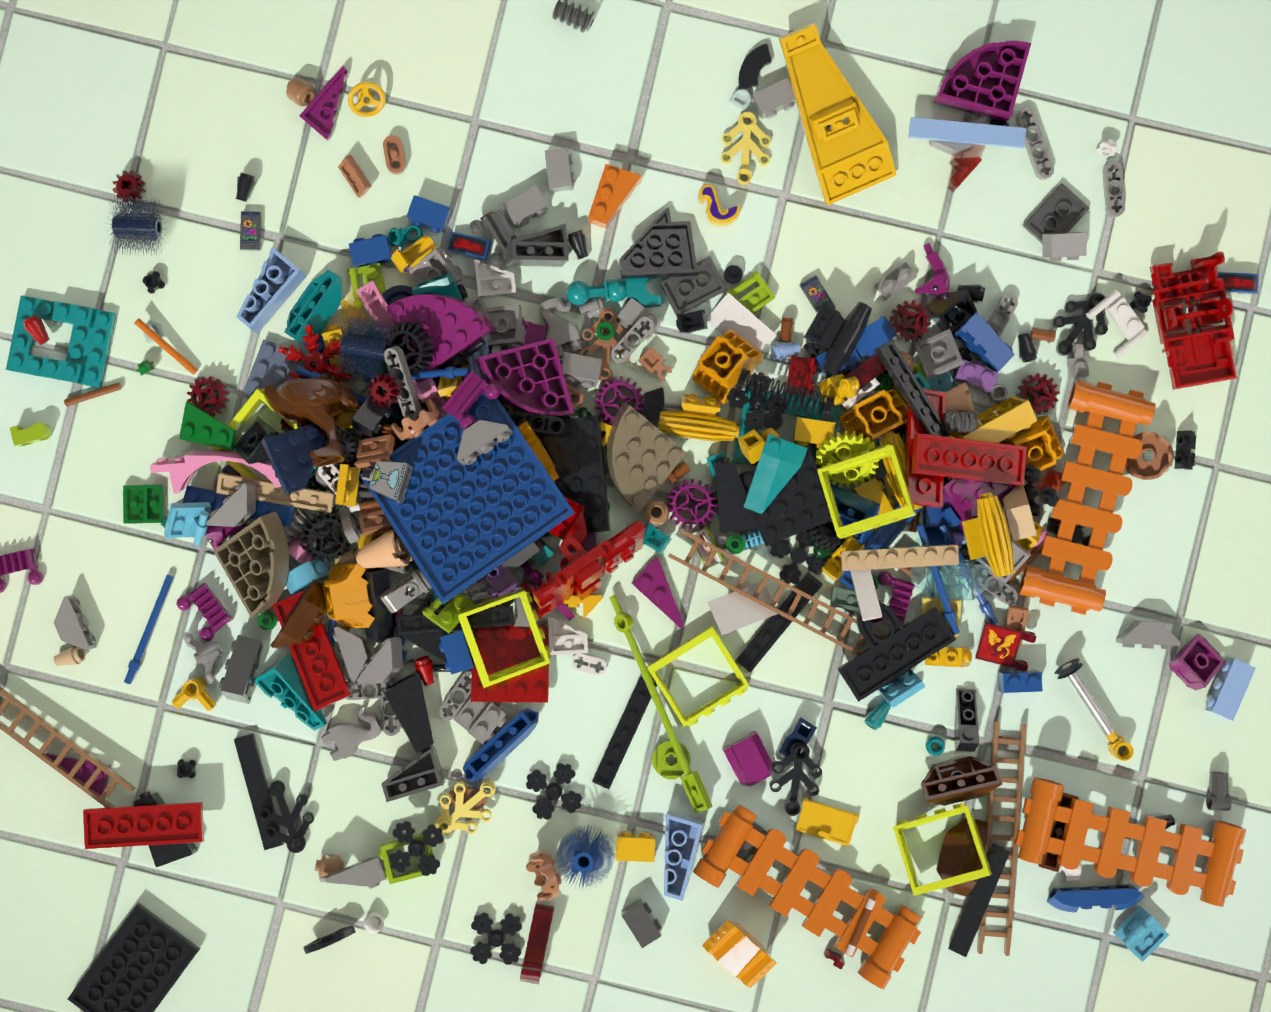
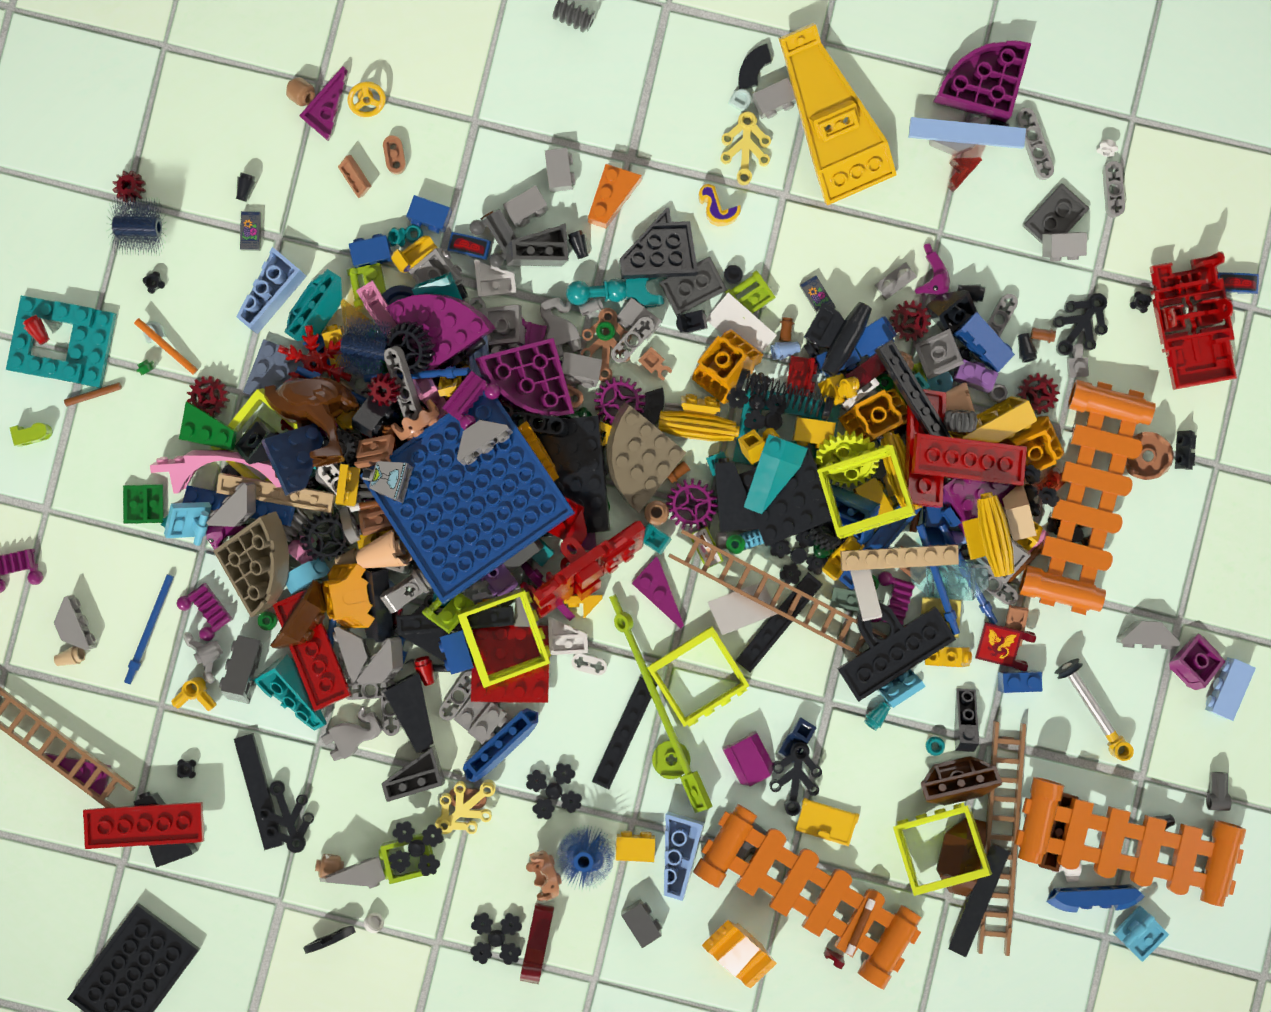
(1124, 319): white plate -> none

